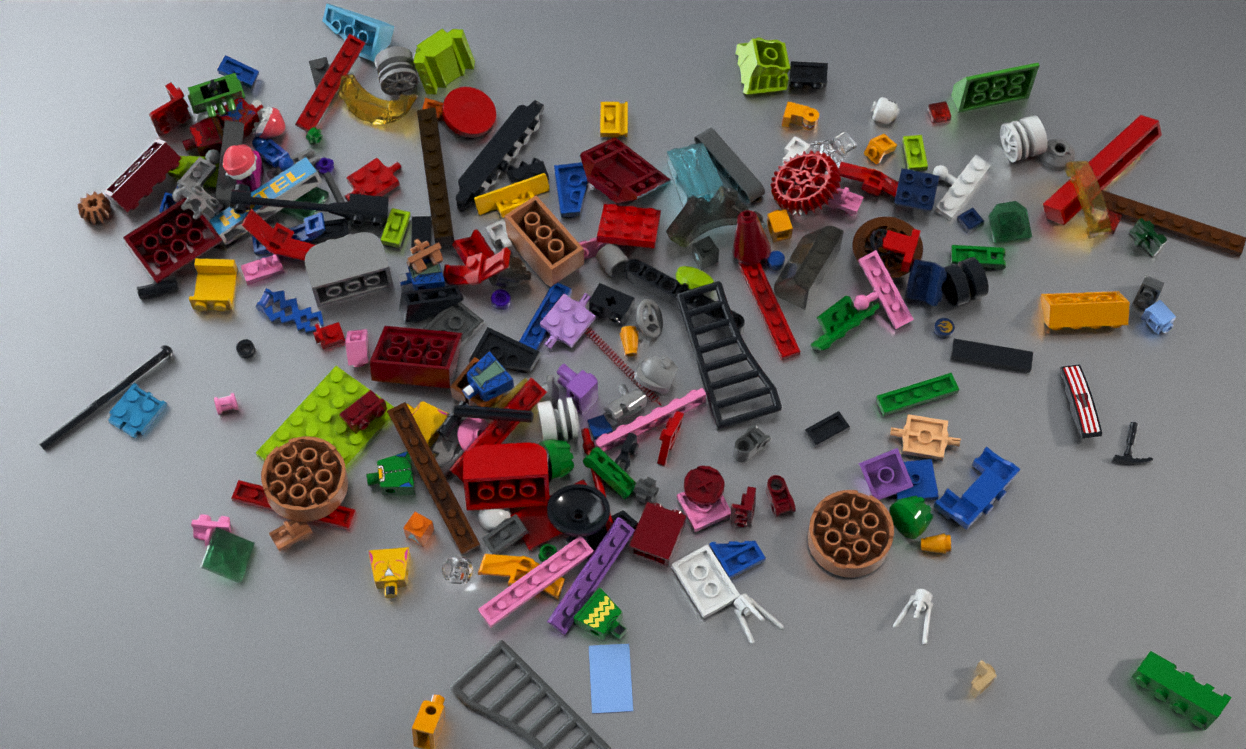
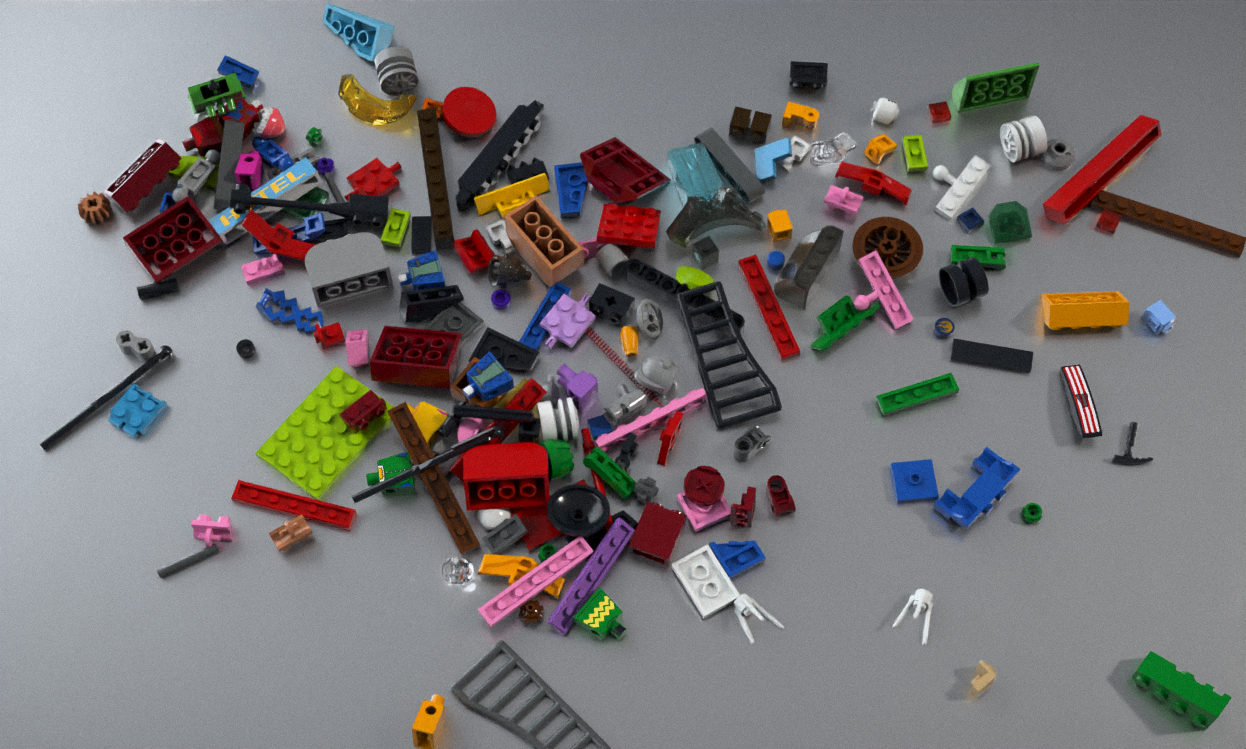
(135, 346): none -> light grey axle
(172, 113): red bracket -> none
(187, 560): none -> dark grey bar
(200, 201): light grey plate -> none
(214, 284): yellow panel -> none
(226, 403): bright pink bush -> none
(227, 555): clear green plate -> none
(239, 161): coral hair -> none
(304, 479): nougat brick -> none
(318, 69): dark grey plate -> none
(330, 83): red tile -> none
(390, 569): yellow torso -> none
(419, 529): orange brick -> none
(432, 252): nougat hips -> none
(442, 59): lime slope -> none
(457, 449): none -> black bar
(477, 268): red plate -> none
(529, 431): none -> black leg
(531, 611): none -> reddish brown plant
(610, 678): light blue sticker -> none
(614, 119): yellow plate -> none
(740, 125): none -> dark brown piece
(750, 240): dark red cone -> none
(763, 65): lime slope -> none
(768, 156): none -> dark azure tile
(805, 182): red gear -> none
(827, 429): black tile -> none
(846, 553): nougat brick -> none
(886, 474): medium lavender slope -> none
(898, 243): red piece -> none
(911, 516): green piece -> none
(916, 190): dark blue bracket -> none
(925, 281): dark blue bracket -> none
(925, 437): light nougat plate -> none
(938, 543): light orange cone -> none
(1036, 509): none -> green plate
(1089, 197): clear yellow windscreen -> none
(1147, 237): dark green hips -> none
(1148, 292): dark grey slope -> none

